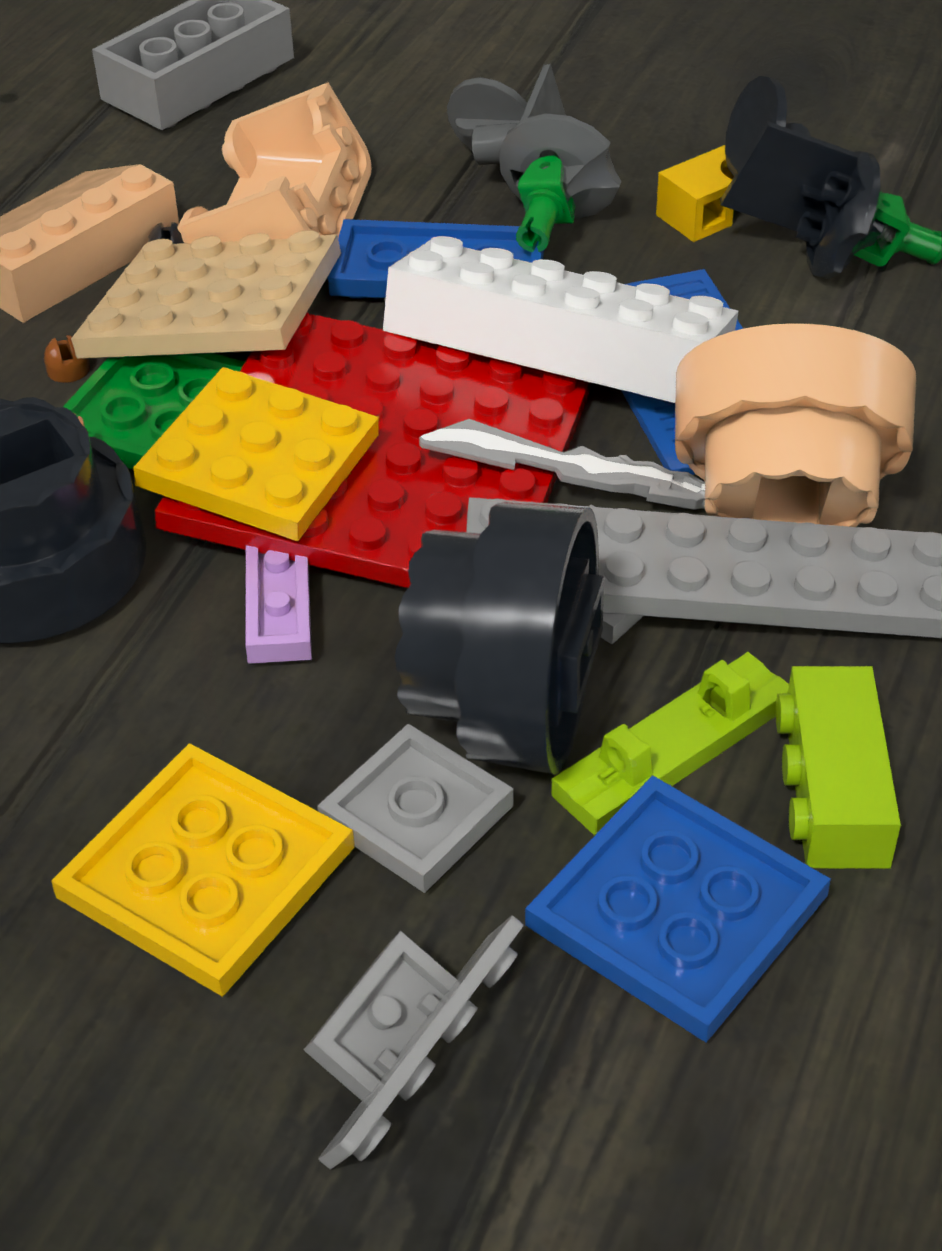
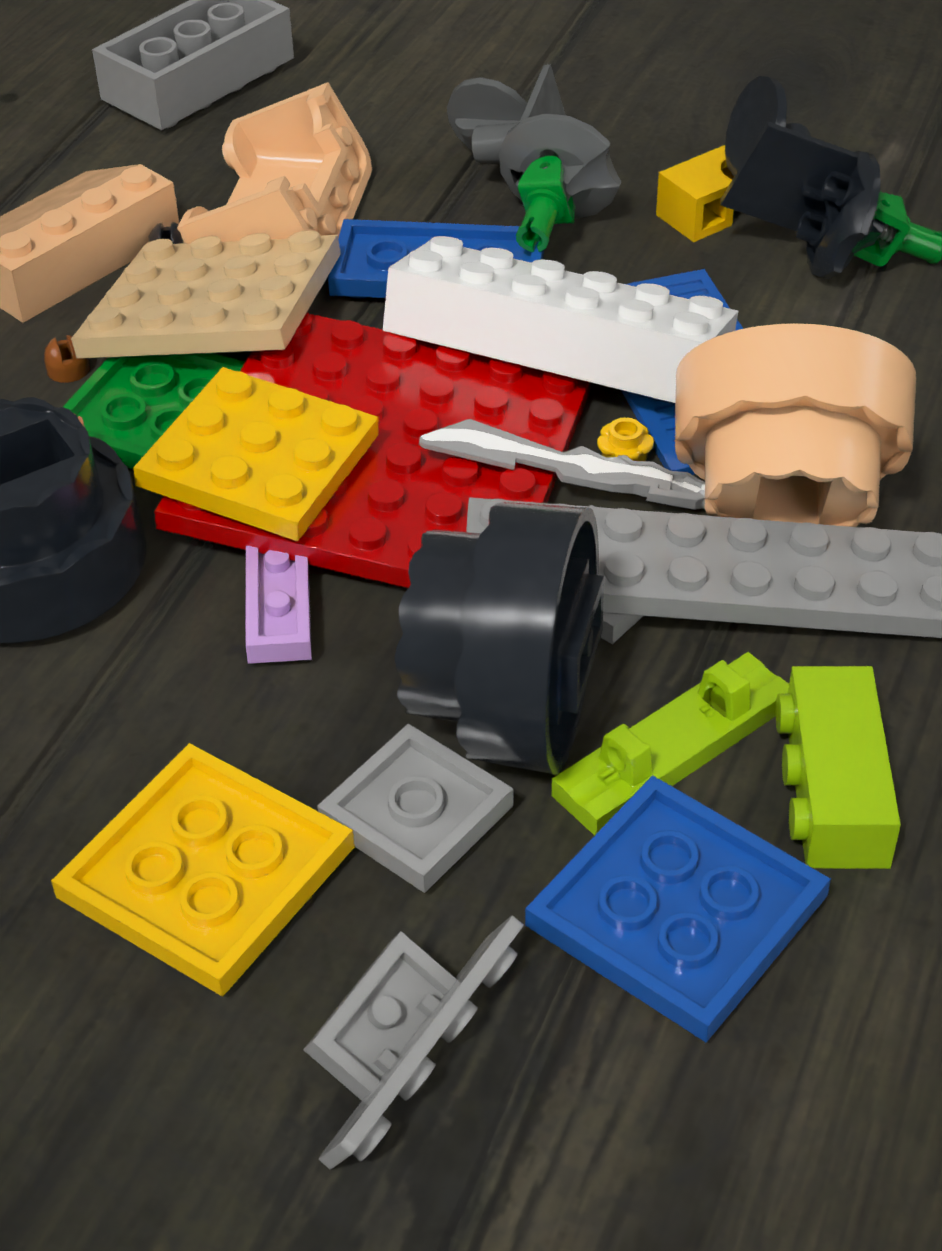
(627, 438): none -> yellow plate

